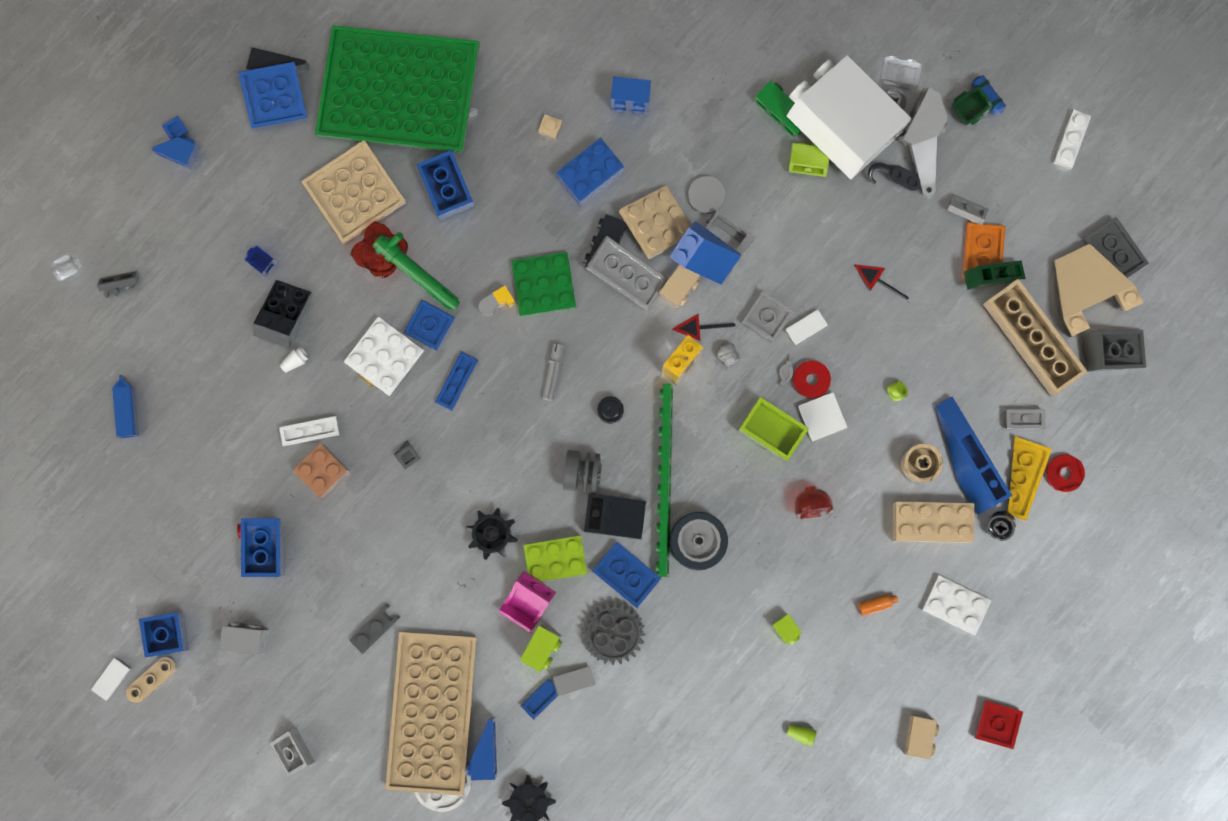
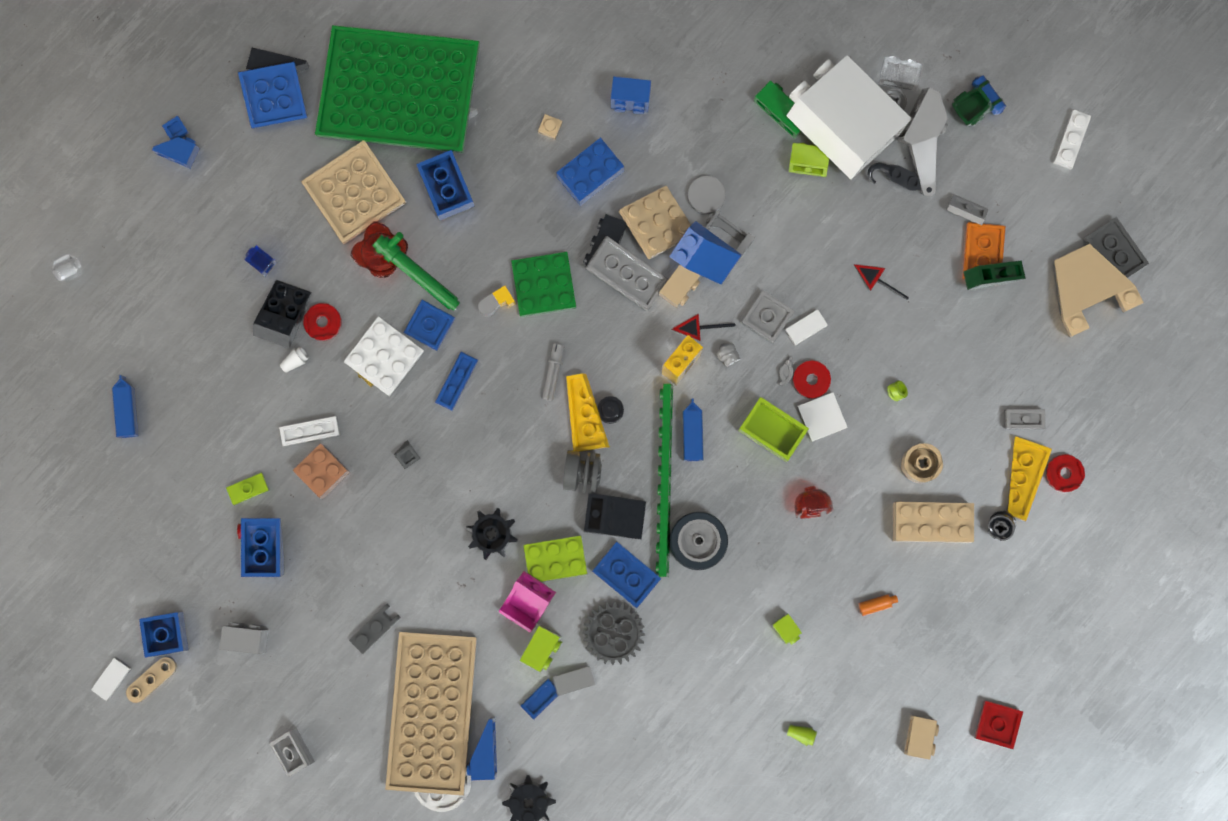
(115, 282): dark grey plate -> none
(247, 489): none -> lime plate
(311, 322): none -> red tile
(584, 416): none -> yellow wing
(692, 433): none -> blue piece
(956, 605): white plate -> none
(971, 462): blue wedge -> none
(1035, 338): tan brick -> none
(1114, 350): dark grey slope -> none

